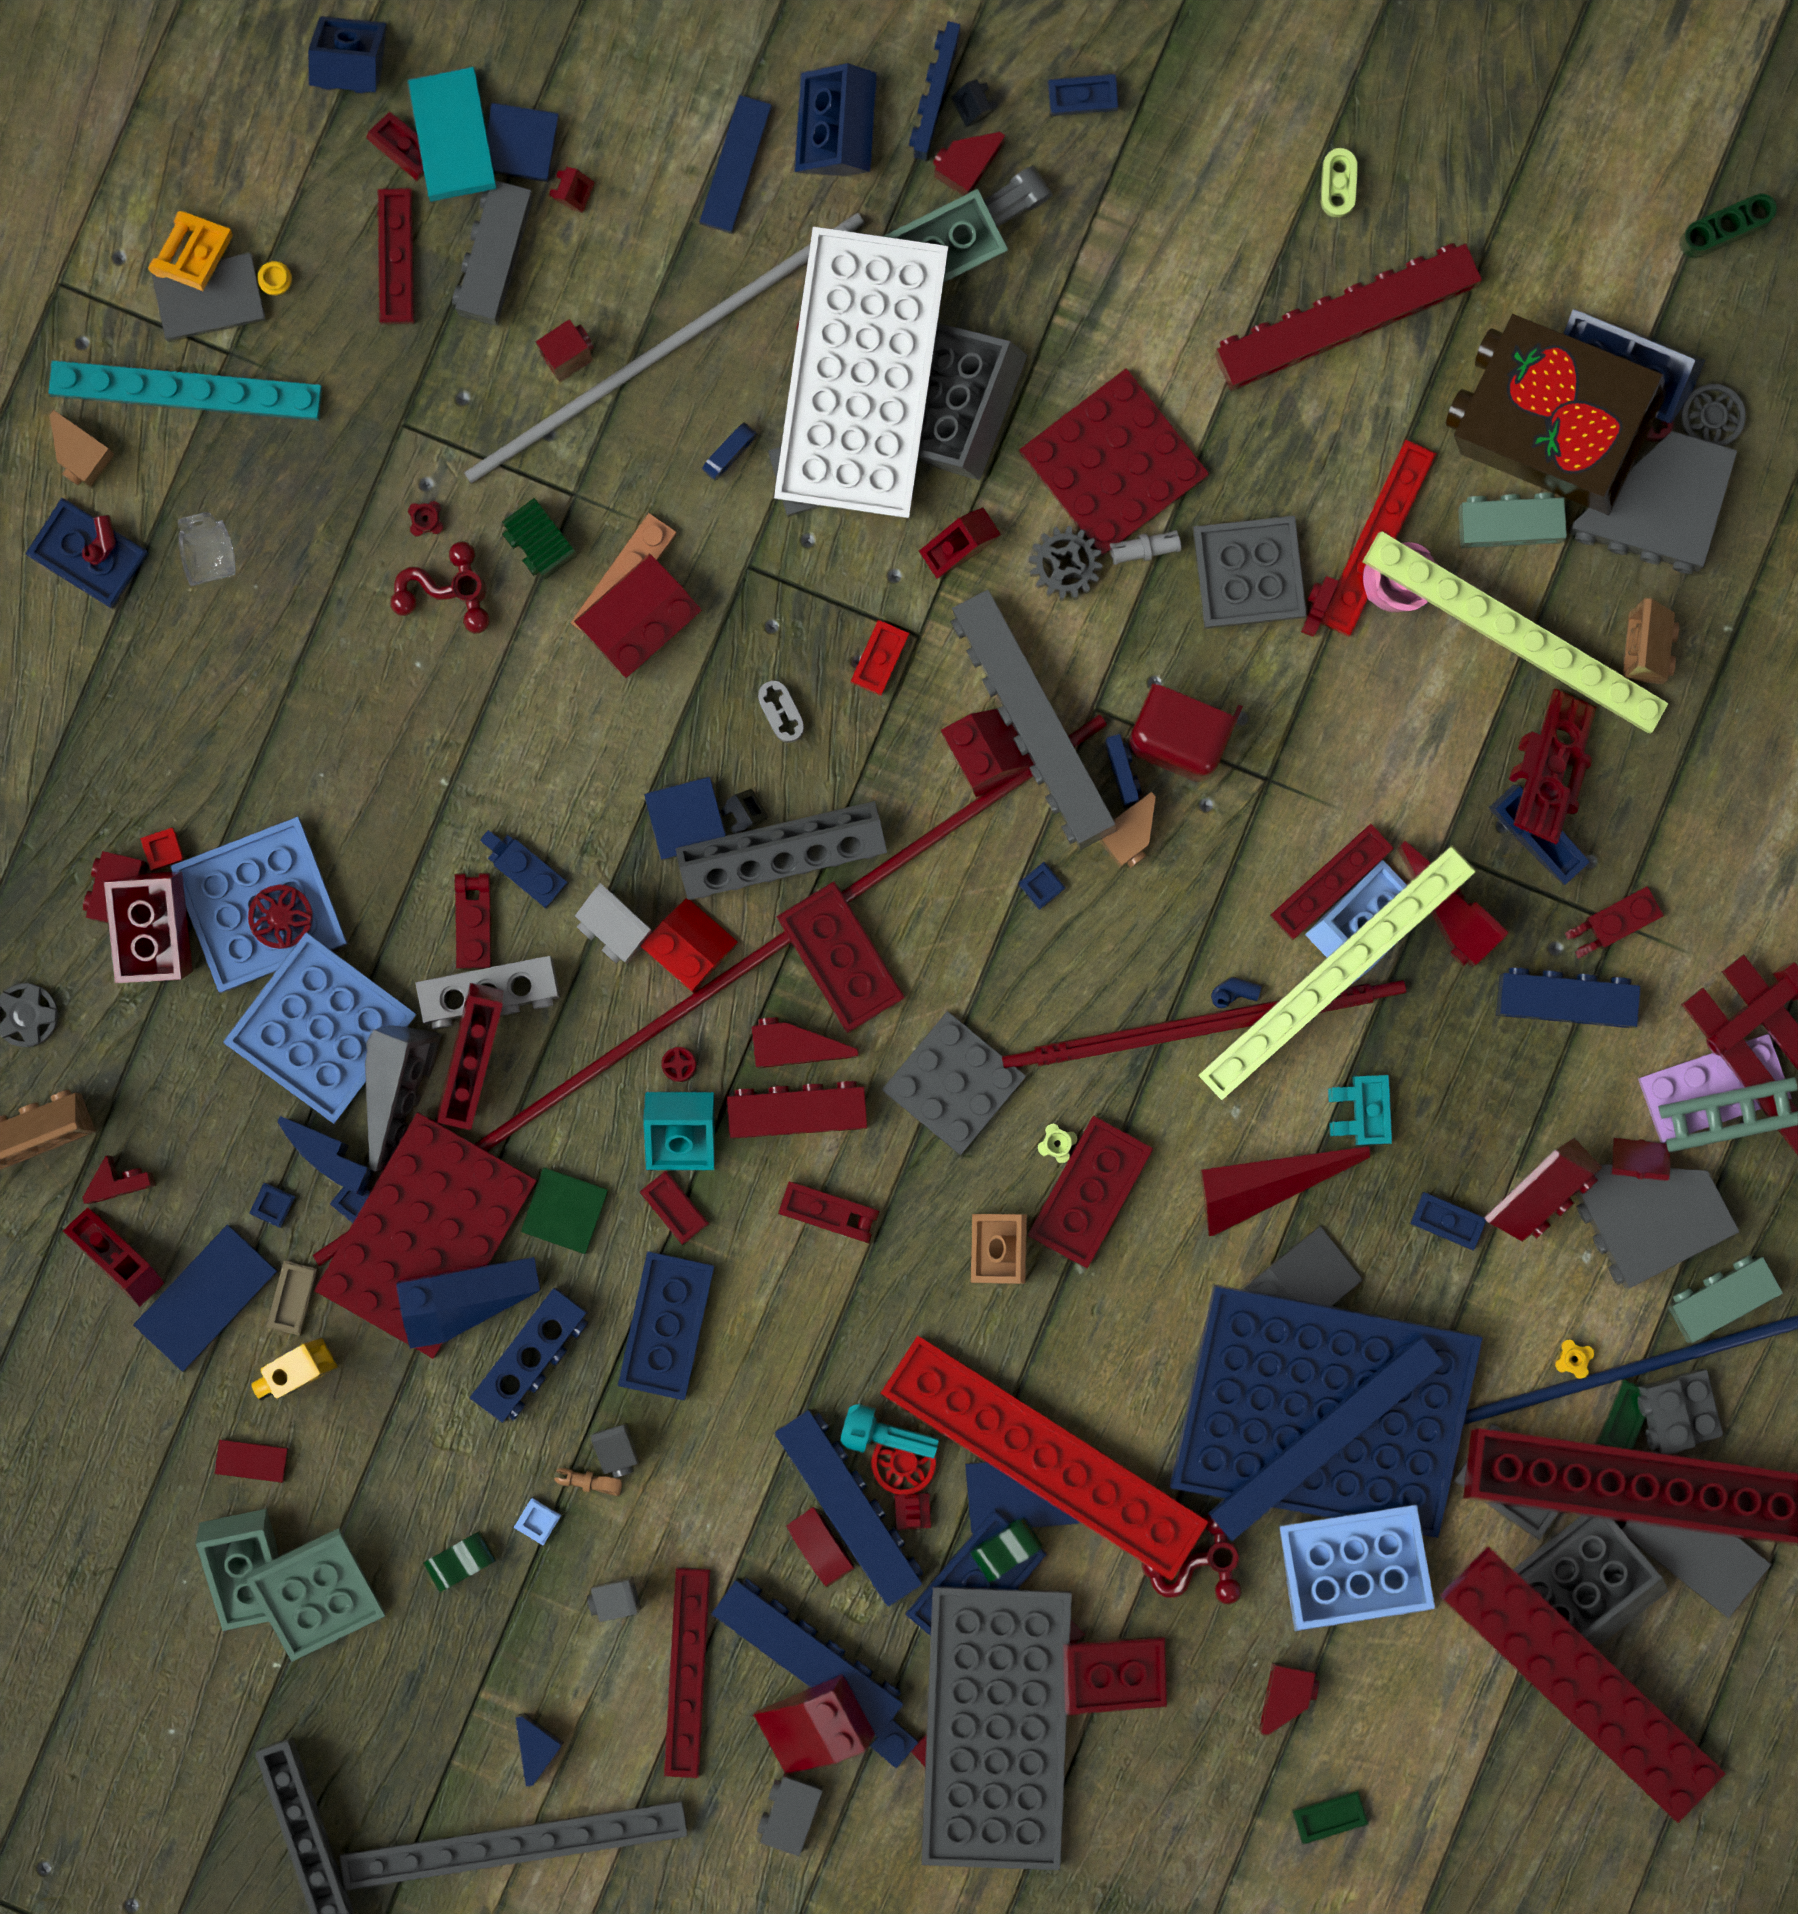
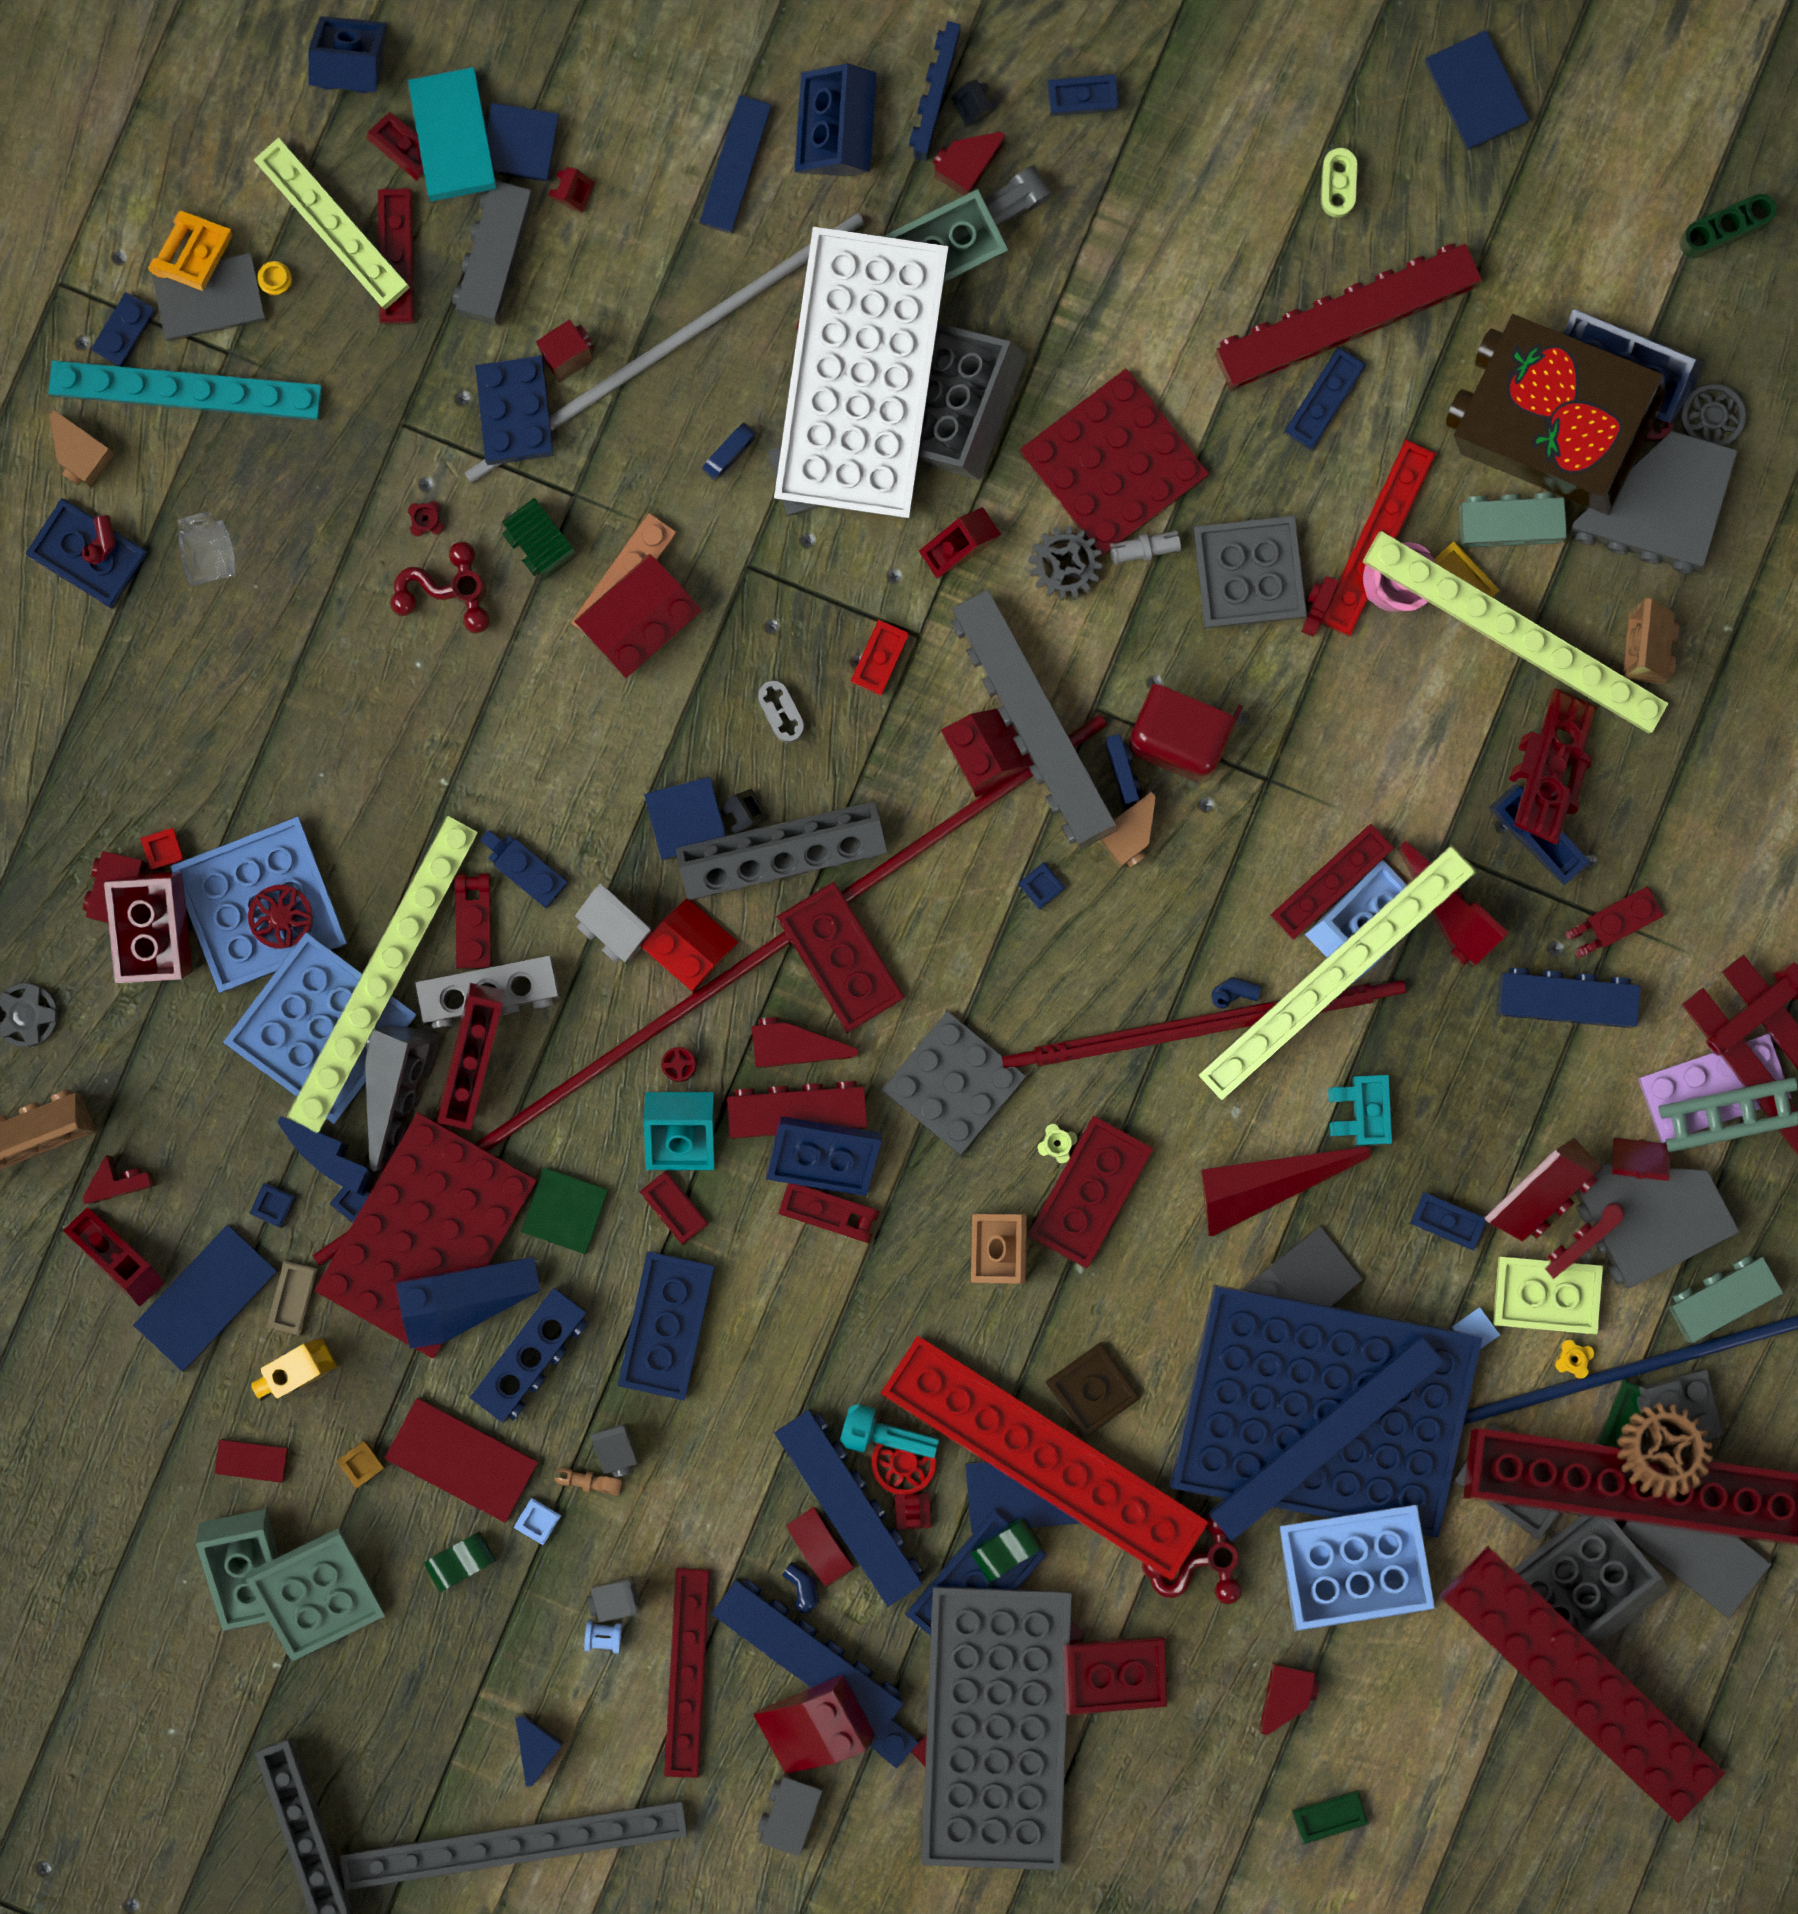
(123, 330): none -> dark blue plate
(331, 223): none -> yellowish green plate
(360, 1464): none -> pearl gold plate
(382, 974): none -> yellowish green plate
(461, 1460): none -> dark red tile
(514, 410): none -> dark blue plate
(593, 1630): none -> light blue bush
(806, 1587): none -> dark blue arm
(823, 1156): none -> dark blue plate
(1092, 1390): none -> dark brown tile
(1324, 398): none -> dark blue tile
(1459, 564): none -> yellow tile
(1476, 90): none -> dark blue tile
(1477, 1324): none -> light blue tile
(1534, 1300): none -> yellowish green plate
(1585, 1238): none -> dark red plate
(1671, 1462): none -> medium nougat gear

